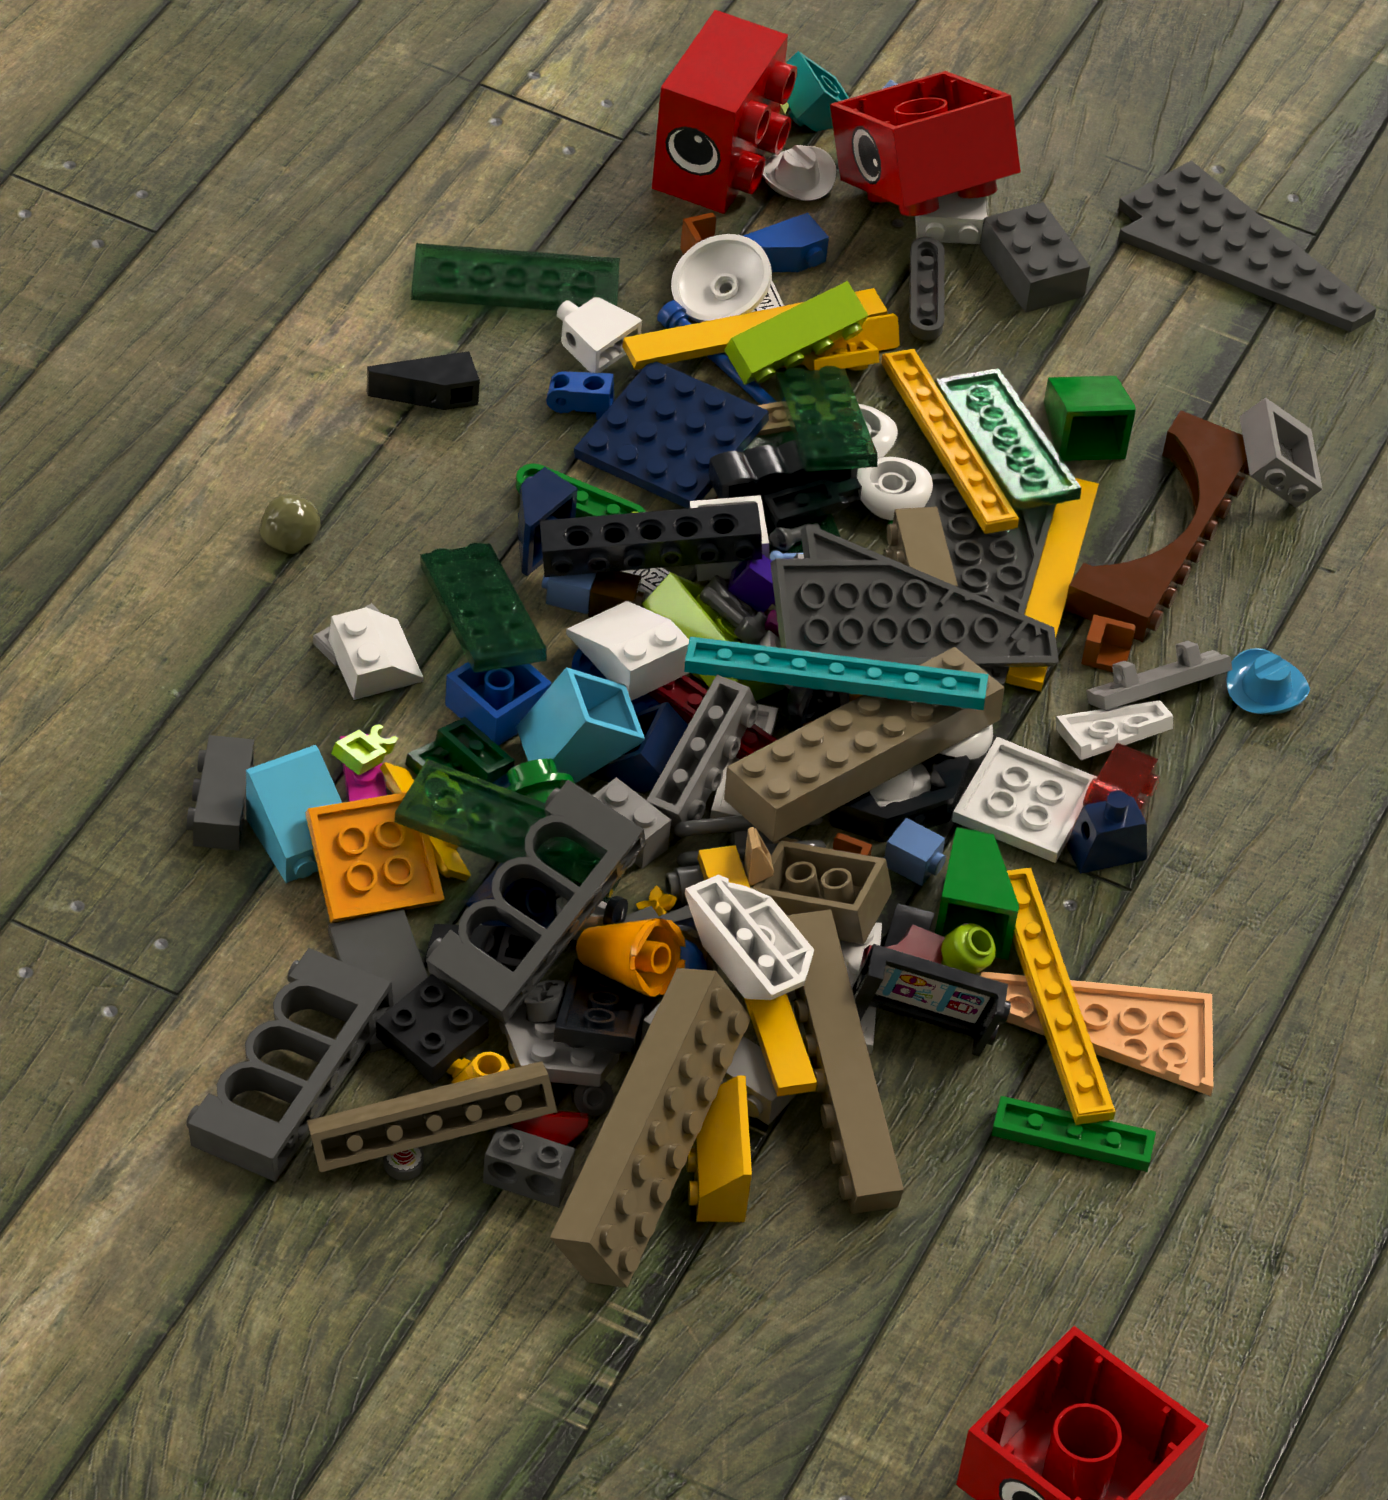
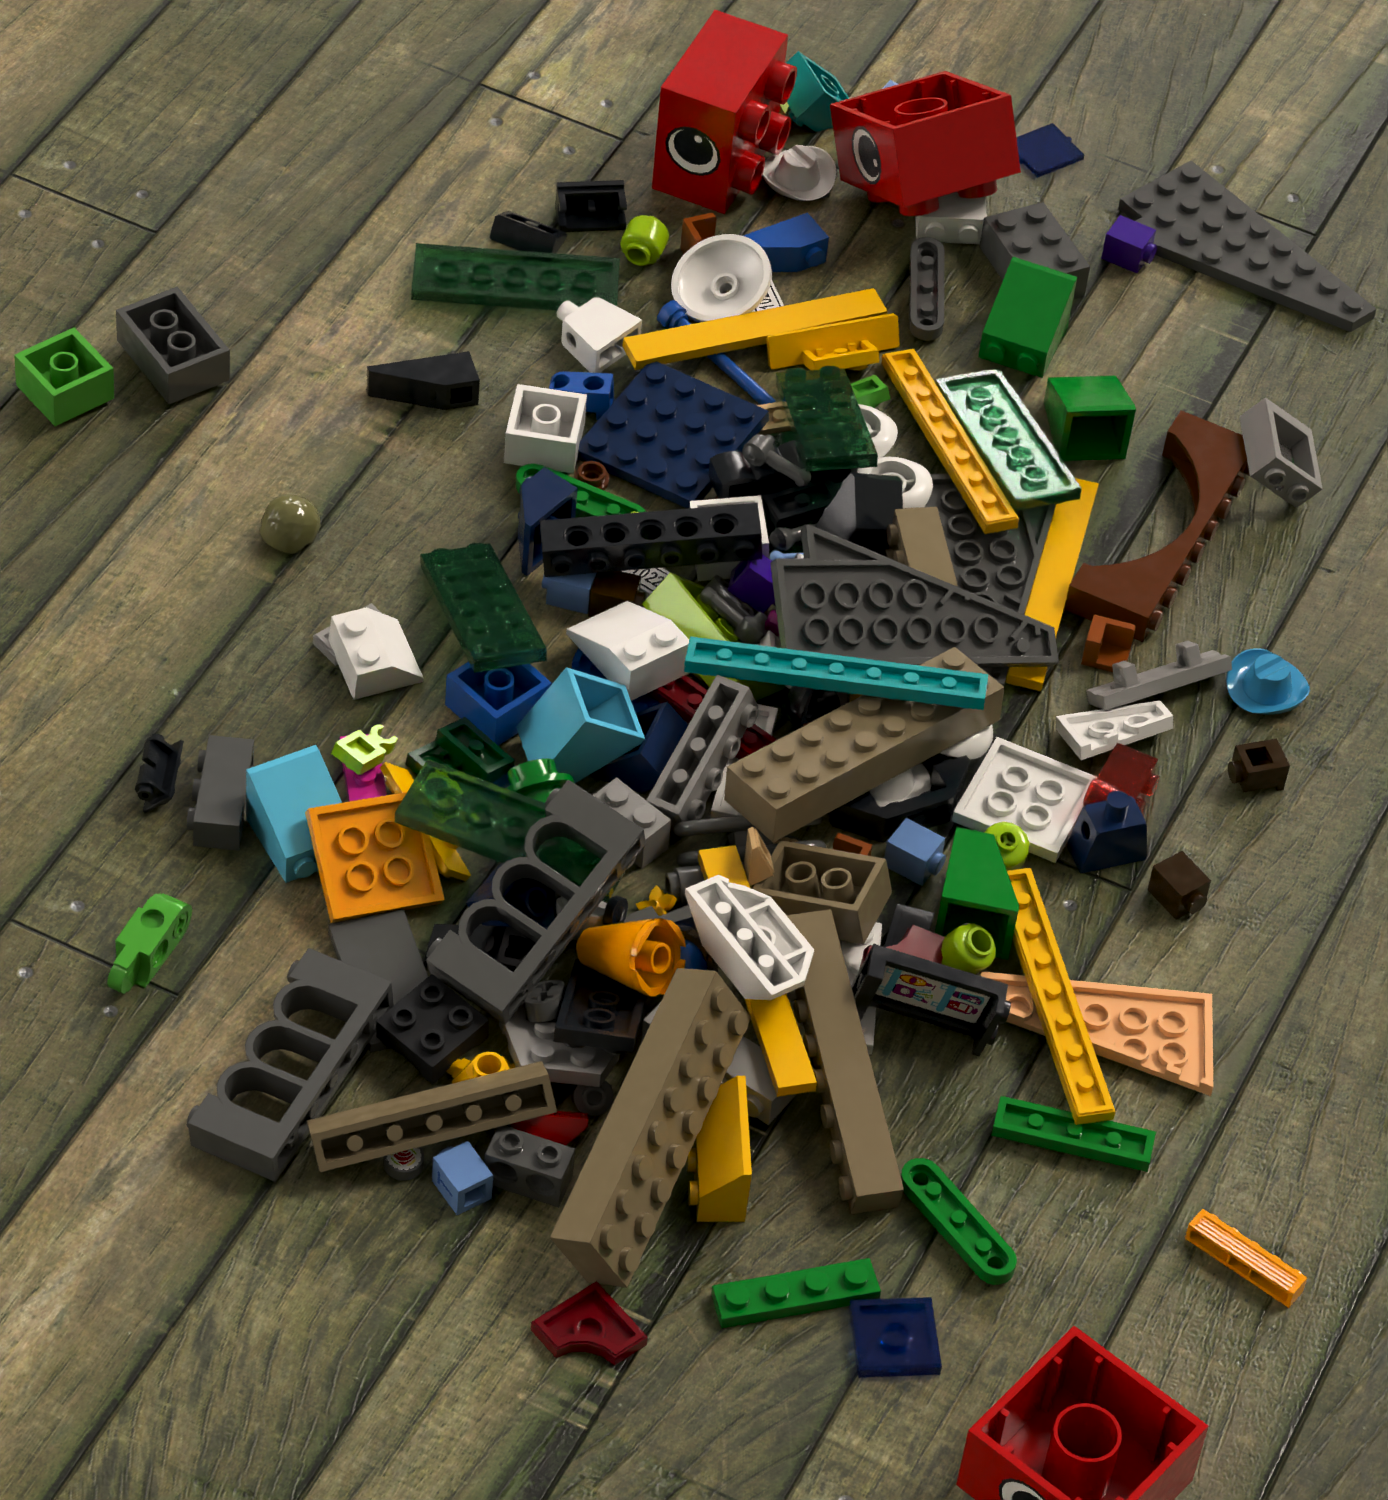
(64, 376): none -> bright green brick
(148, 941): none -> bright green piece
(159, 771): none -> black hinge
(173, 345): none -> dark grey brick
(462, 1177): none -> medium blue brick
(526, 233): none -> black slope
(545, 428): none -> white brick
(590, 1324): none -> dark red tile
(591, 206): none -> black hinge
(593, 474): none -> reddish brown plate
(644, 240): none -> lime head
(761, 450): none -> dark grey piece
(794, 1292): none -> green plate
(796, 333): lime brick -> none
(863, 510): none -> black slope
(870, 391): none -> bright green plate
(895, 1337): none -> clear blue tile
(958, 1221): none -> green plate
(1011, 842): none -> lime head
(1028, 317): none -> green slope
(1047, 150): none -> clear blue piece
(1129, 244): none -> dark purple brick
(1179, 885): none -> dark brown brick
(1246, 1258): none -> light orange piece
(1259, 766): none -> dark brown brick

